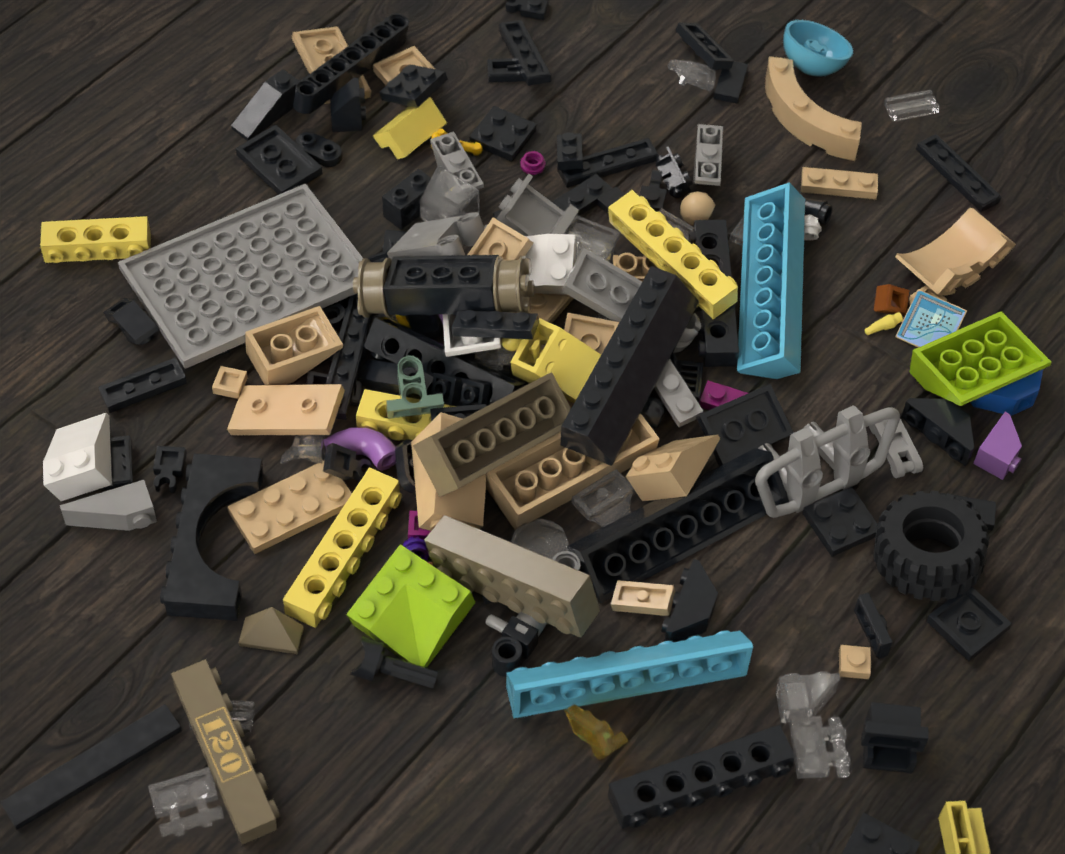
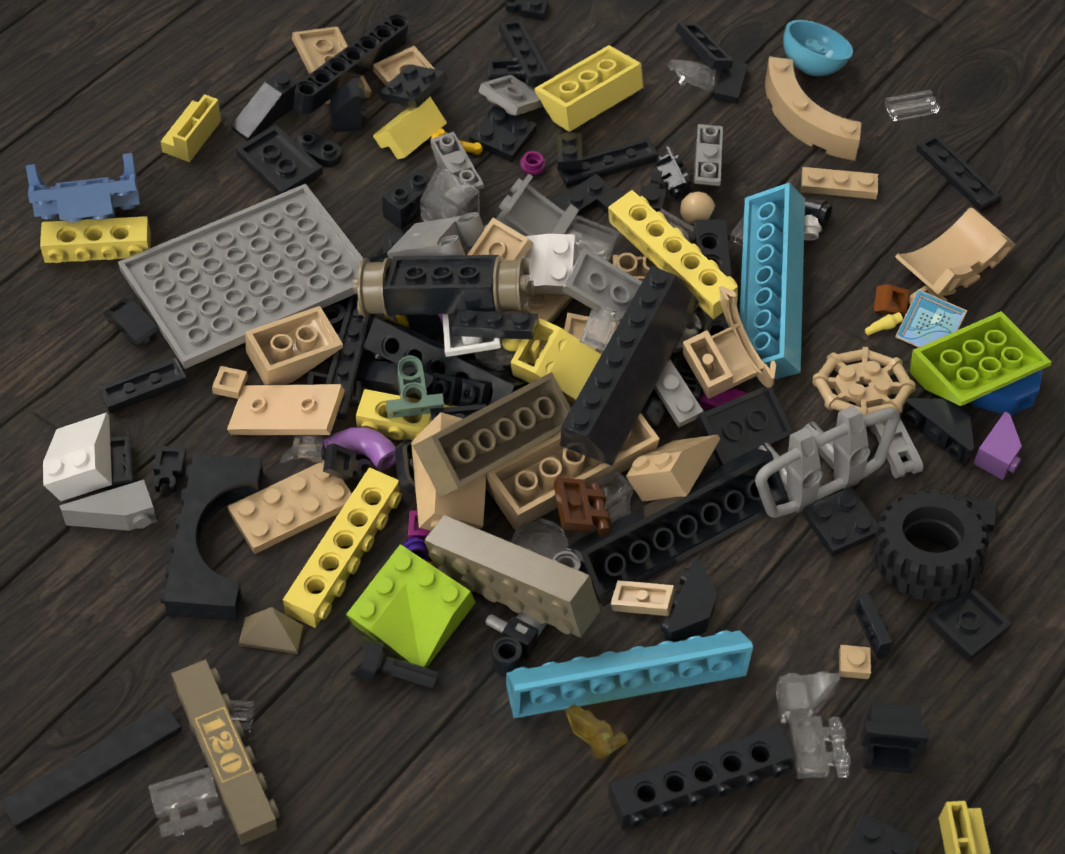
(84, 198): none -> medium blue piece
(192, 129): none -> light yellow piece
(511, 95): none -> light grey plate
(574, 506): none -> reddish brown plate
(590, 87): none -> light yellow slope
(600, 327): none -> clear slope
(727, 356): none -> tan piece
(868, 372): none -> tan plate

